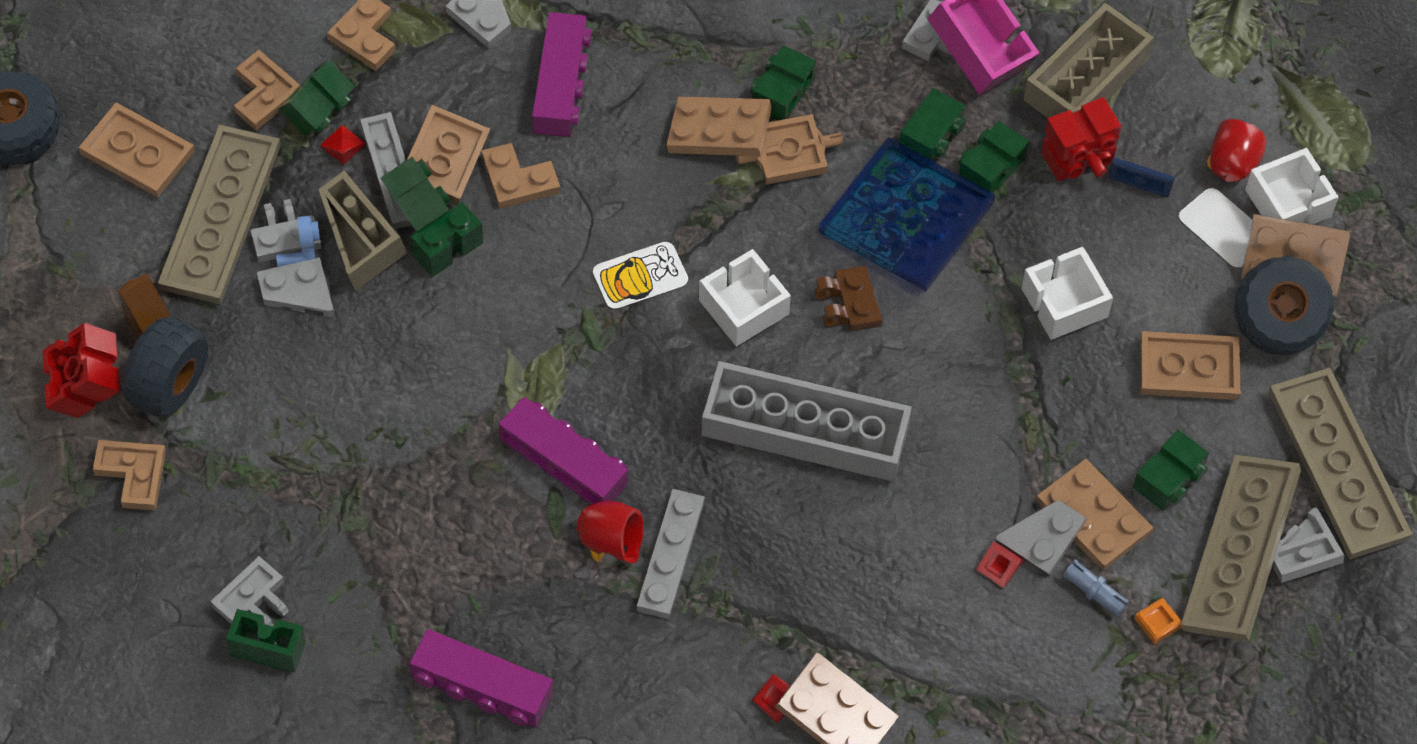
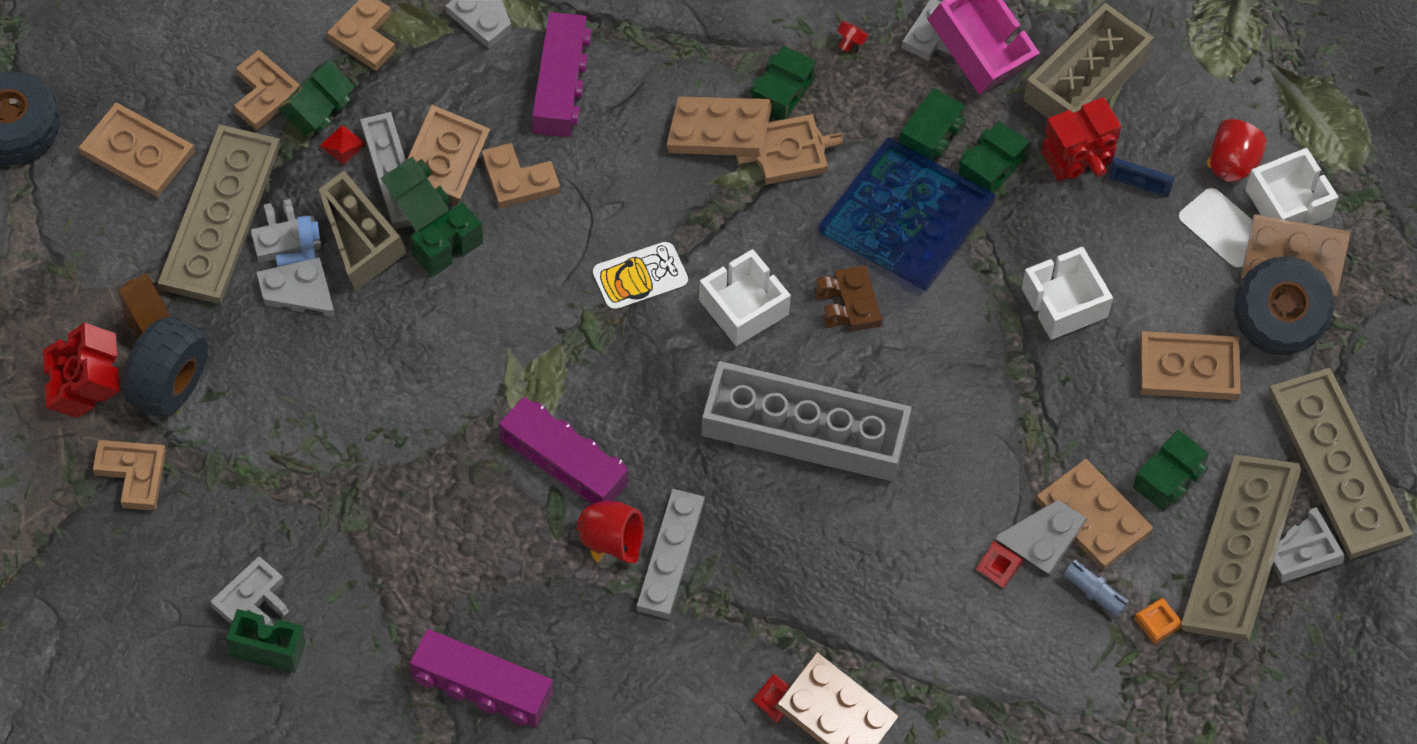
(851, 34): none -> red tile

